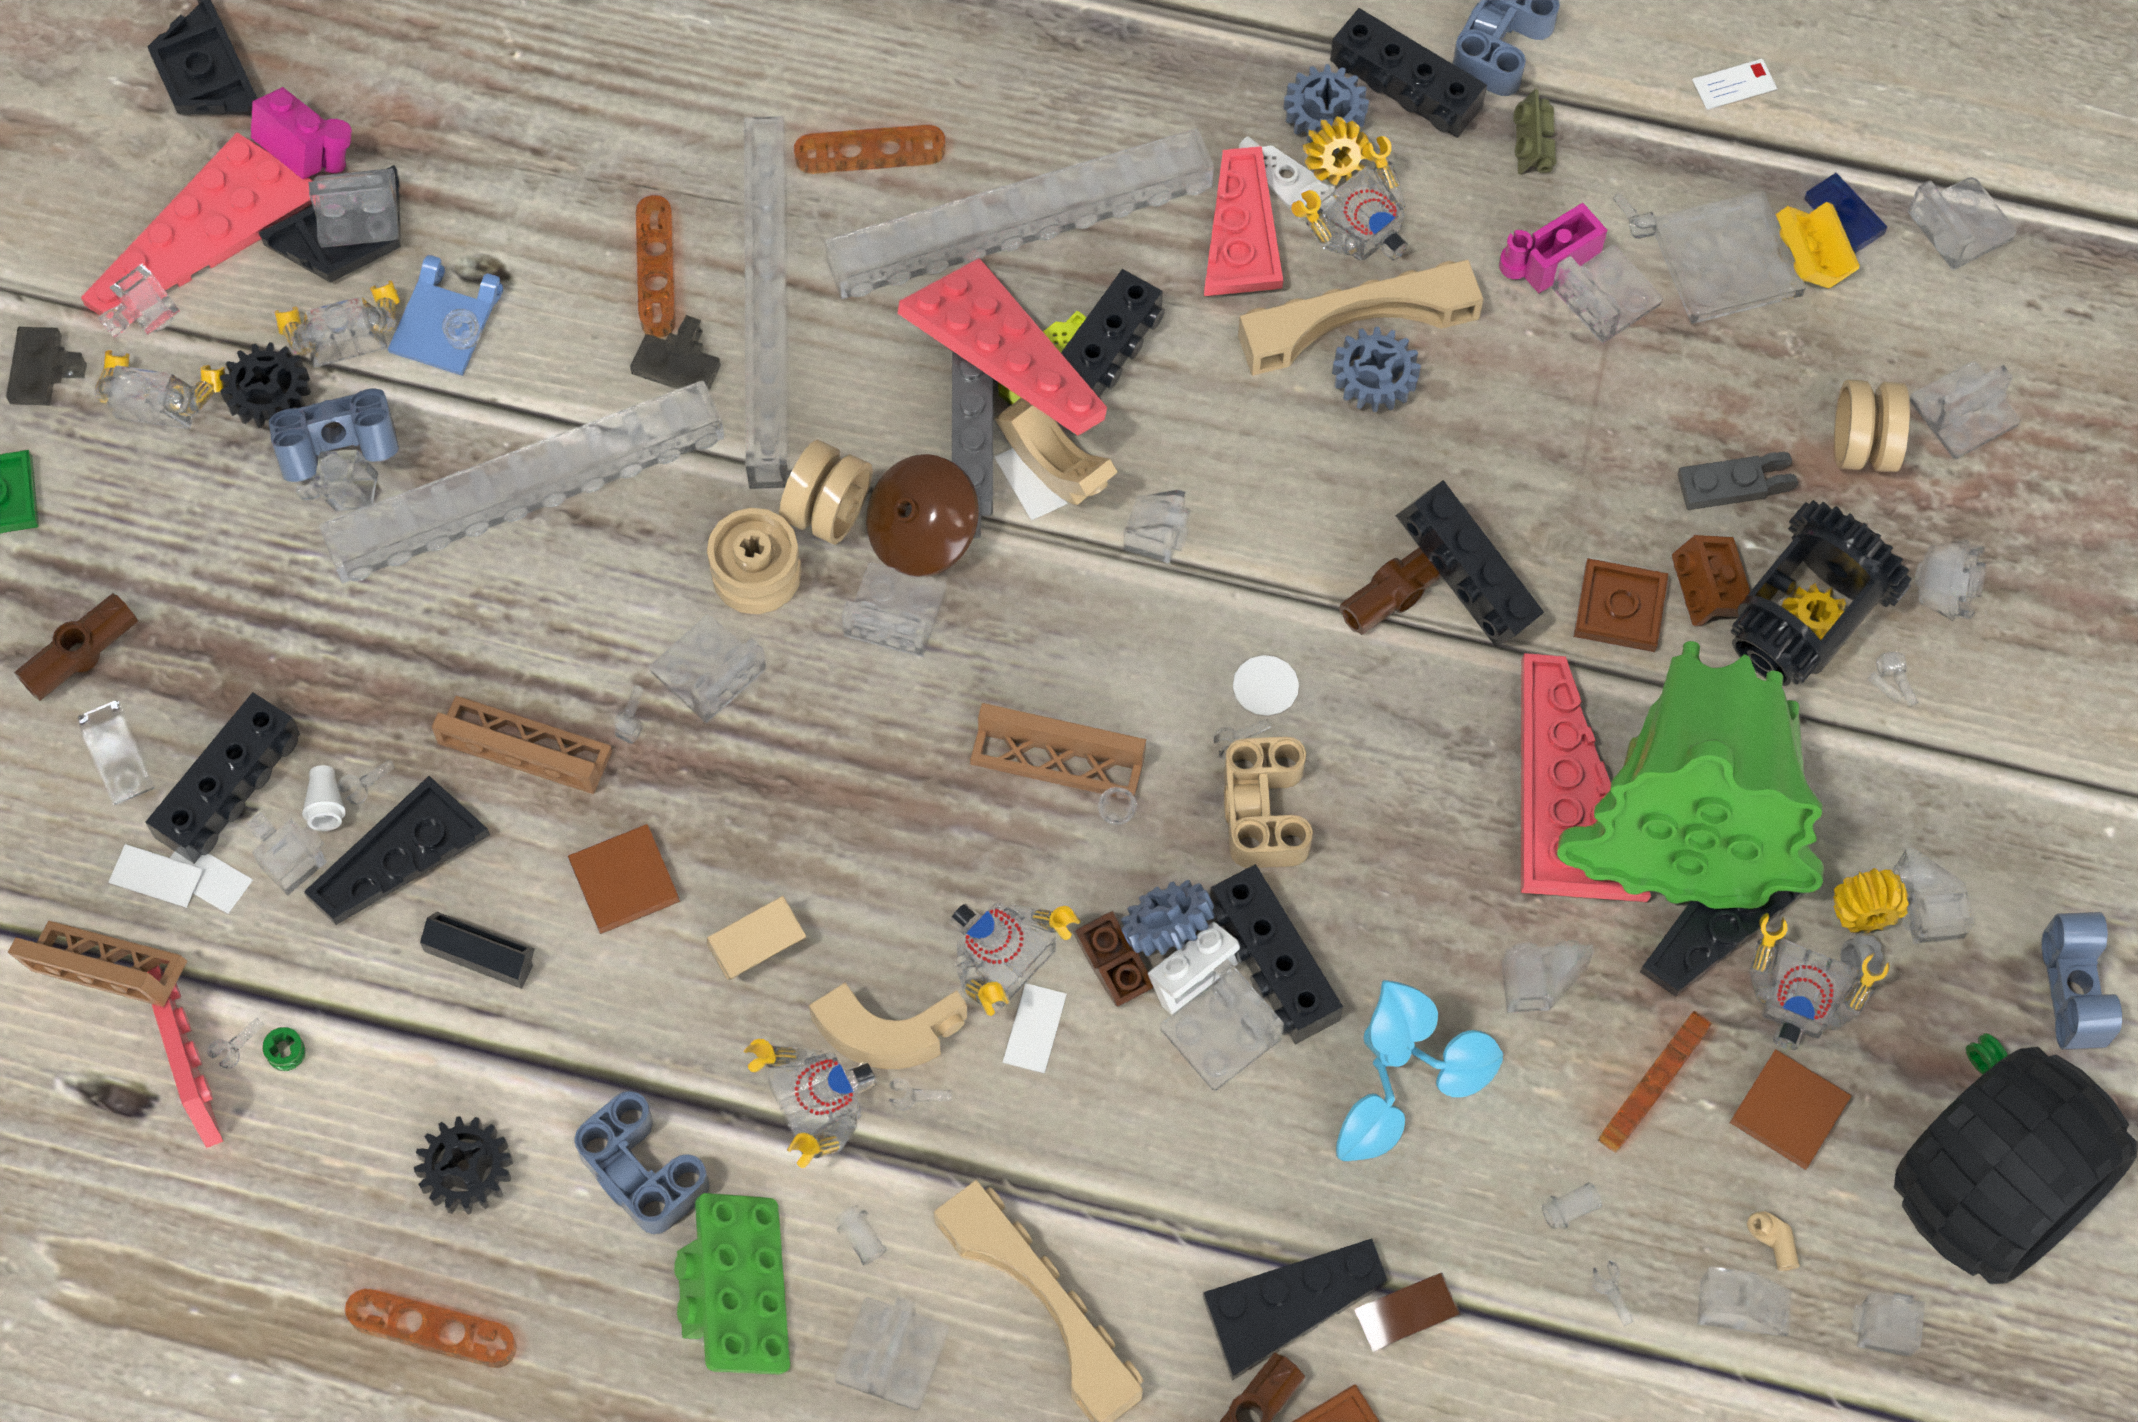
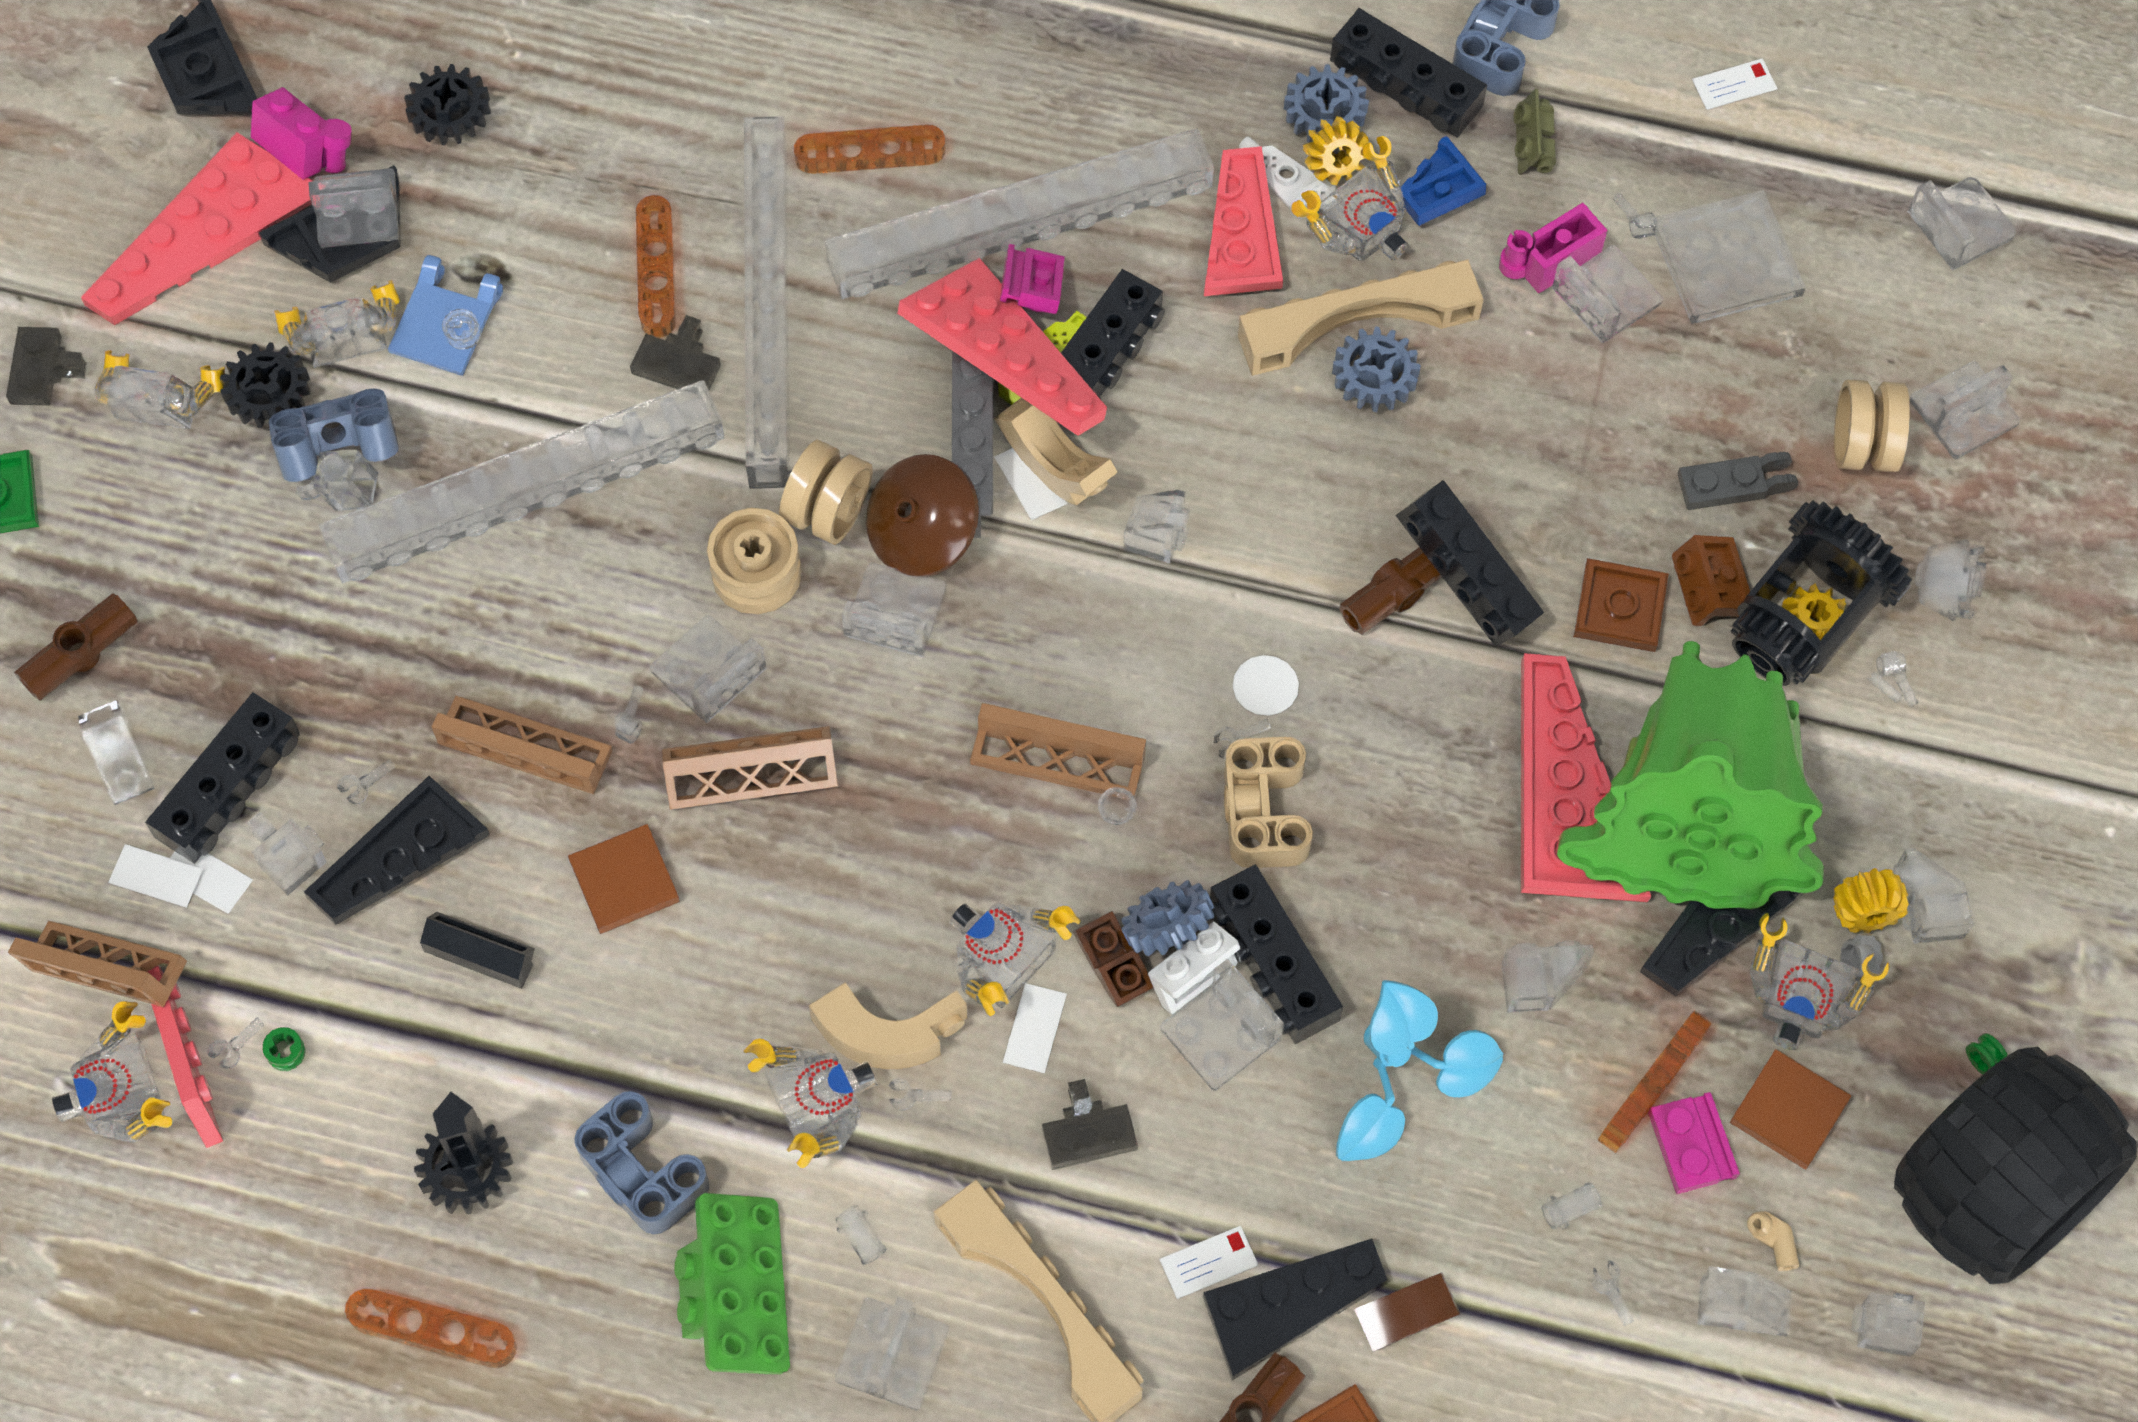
(115, 1083): none -> clear torso
(141, 301): clear brick -> none
(323, 801): white cone -> none
(447, 104): none -> black gear
(460, 1133): none -> black piece
(749, 752): none -> fence
(755, 938): tan hinge -> none
(1033, 279): none -> dark pink plate
(1088, 1130): none -> clear smoke hinge
(1208, 1262): none -> white sticker
(1441, 184): none -> blue wing
(1693, 1143): none -> dark pink plate
(1818, 244): yellow bracket -> none
(1856, 217): clear blue plate -> none
(2070, 955): sand blue beam -> none

